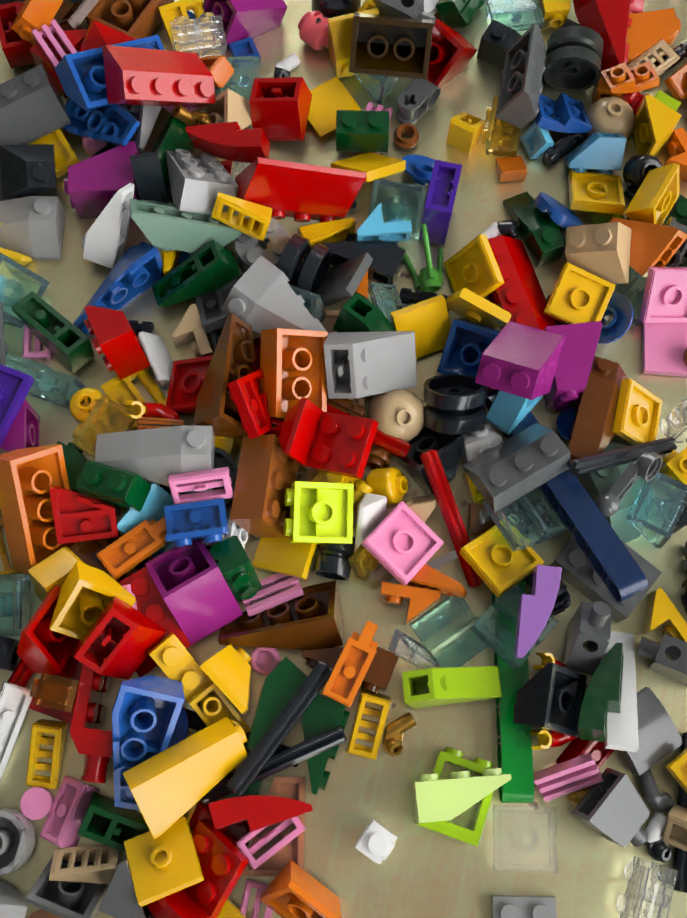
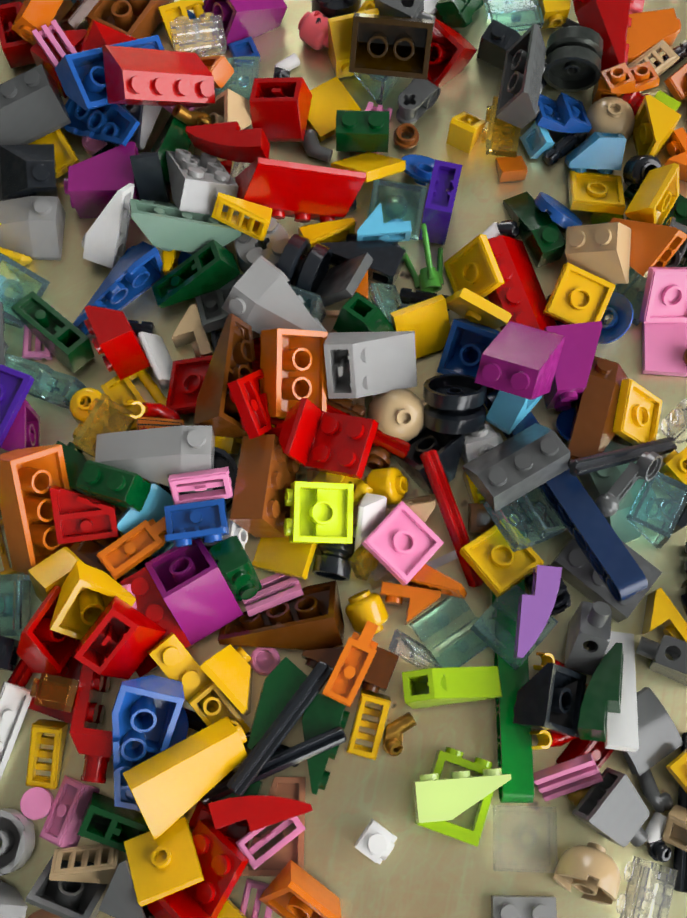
(313, 148): none -> dark grey arm
(366, 607): none -> yellow head
(589, 872): none -> tan cylinder

